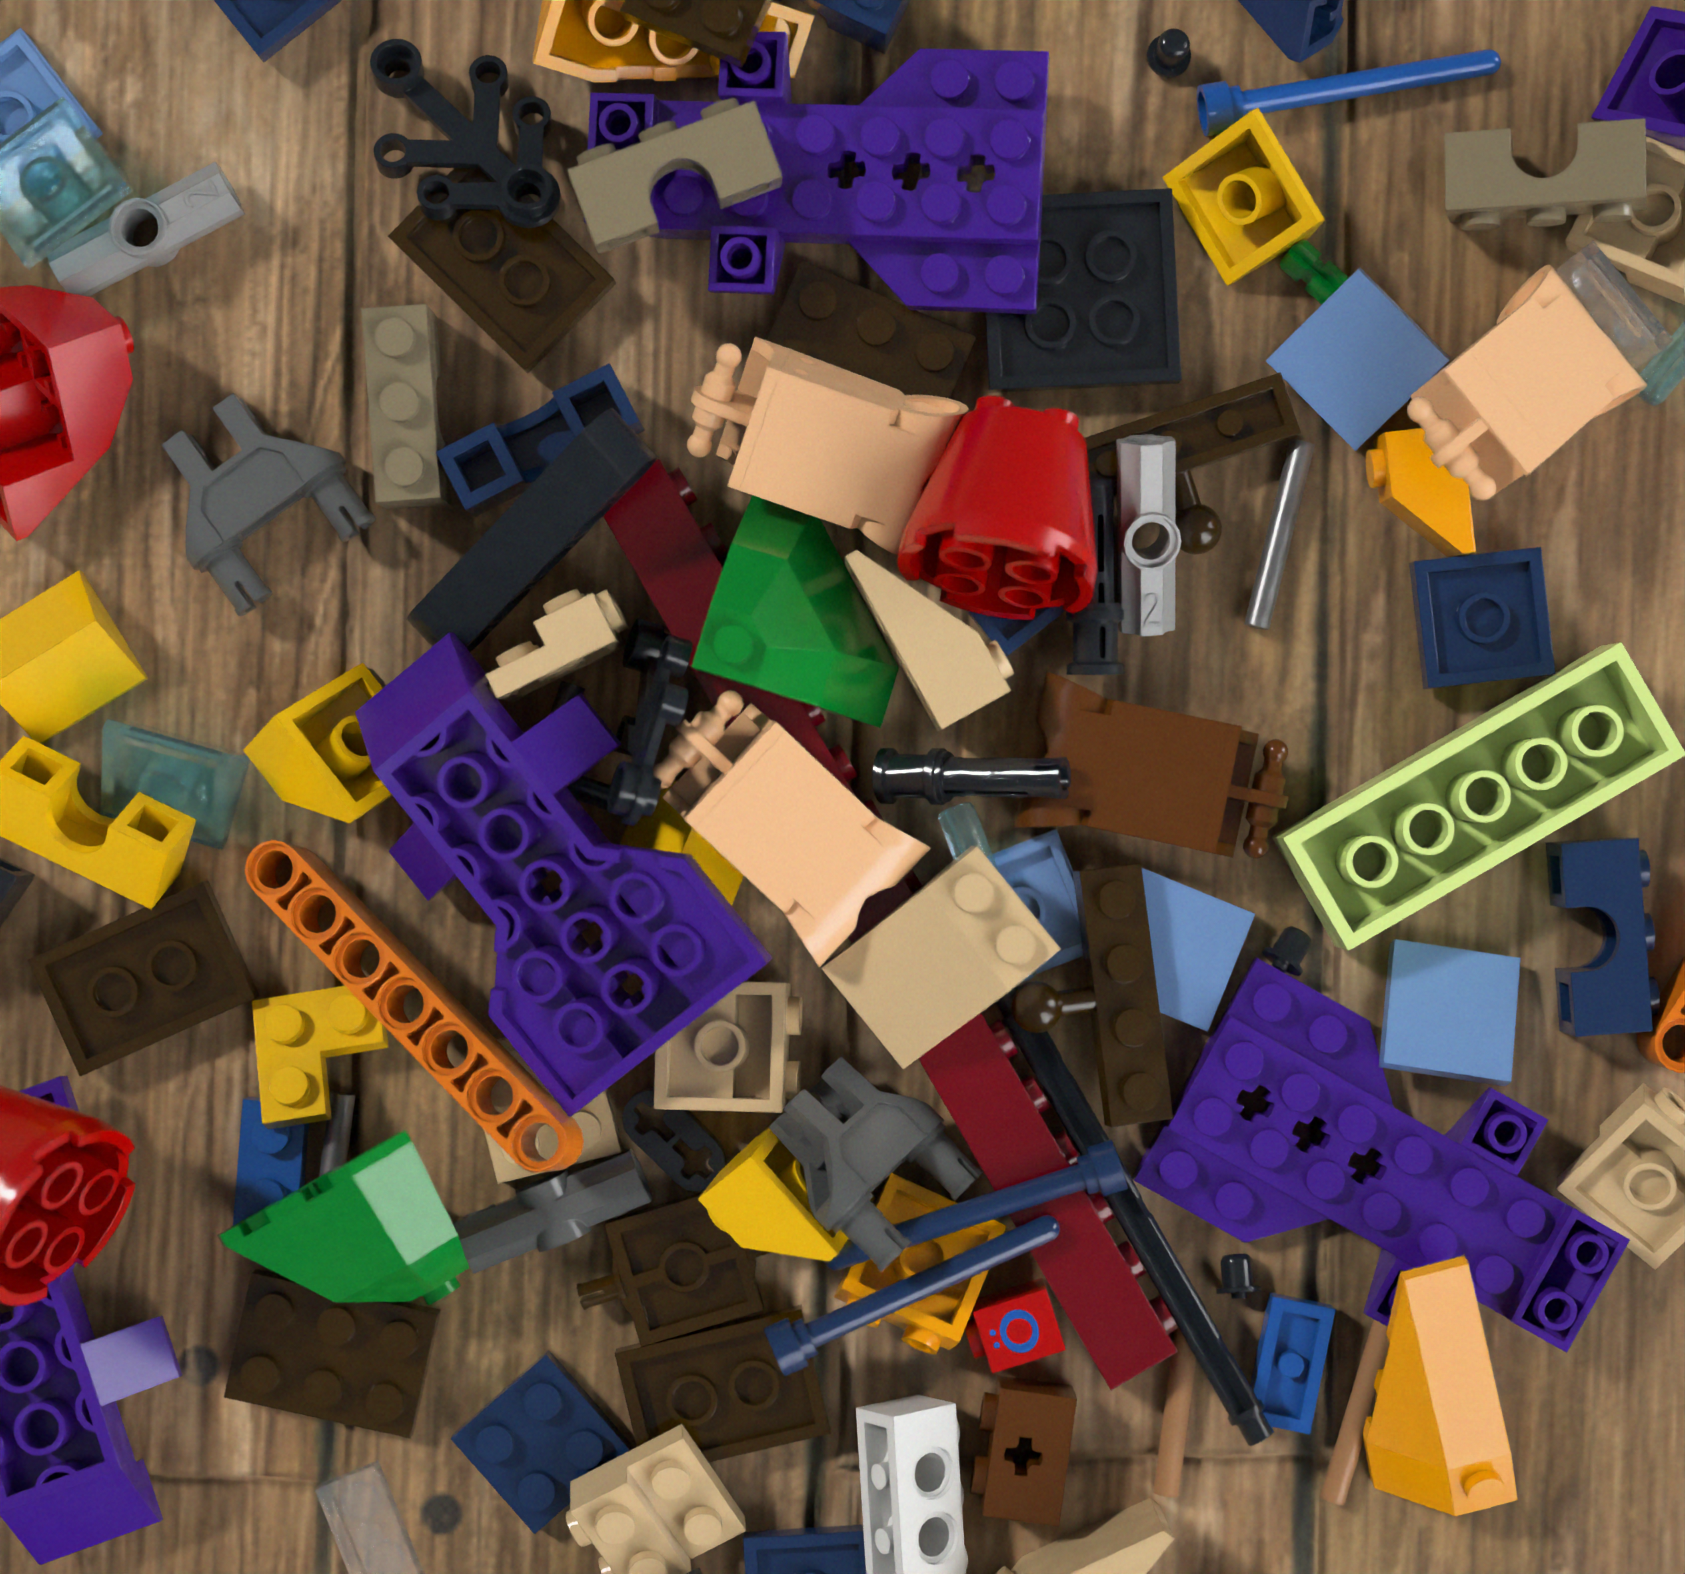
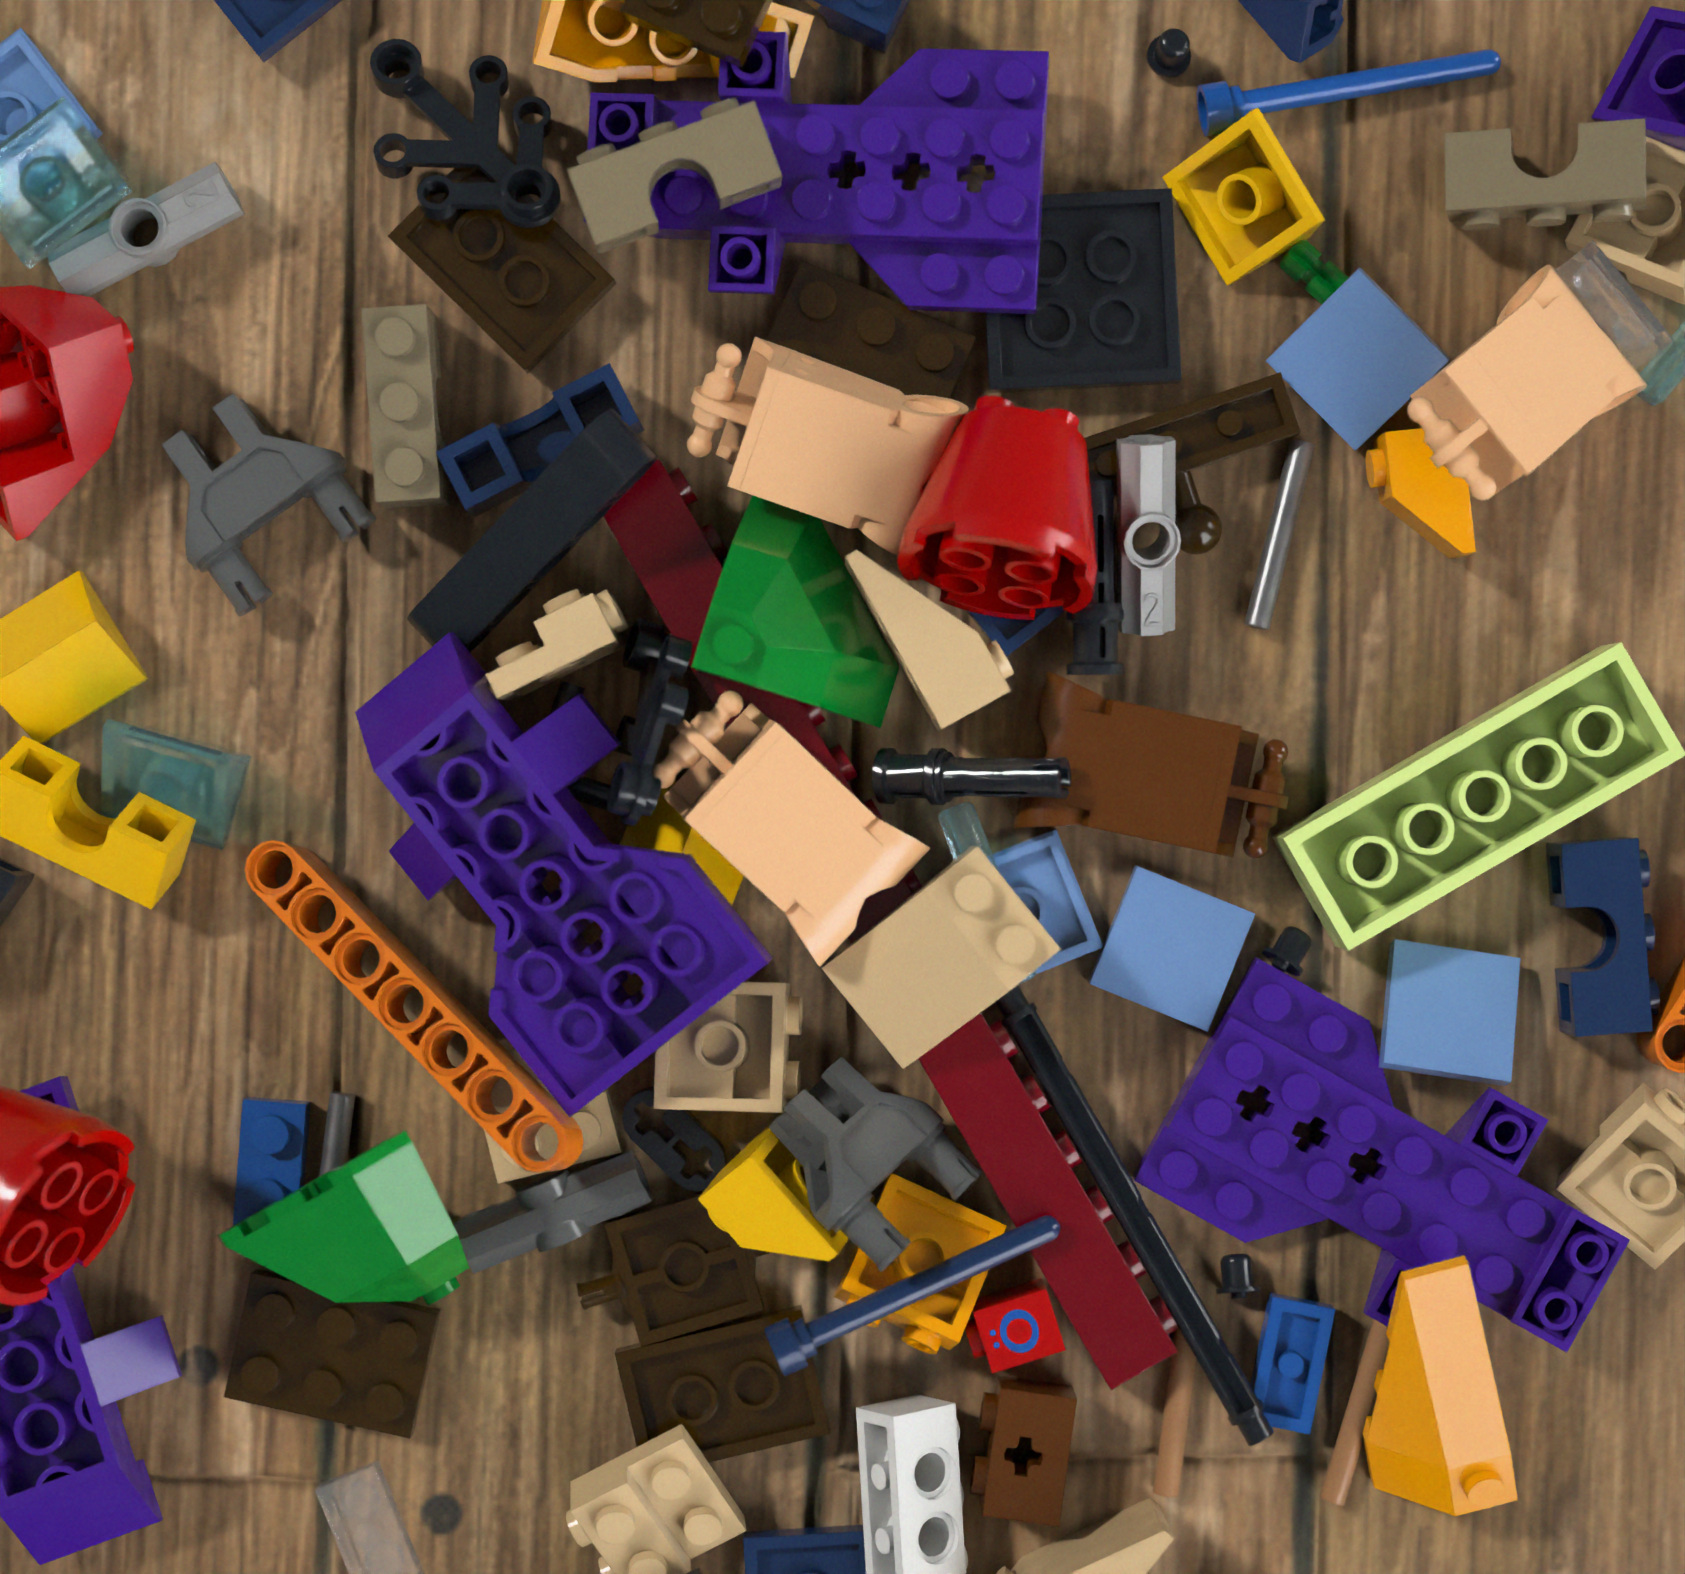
(143, 978): dark brown plate -> none
(292, 1047): yellow plate -> none
(317, 751): yellow slope -> none
(539, 1440): dark blue plate -> none
(1095, 1172): dark blue piece -> none
(1118, 995): dark brown plate -> none
(1482, 618): dark blue plate -> none

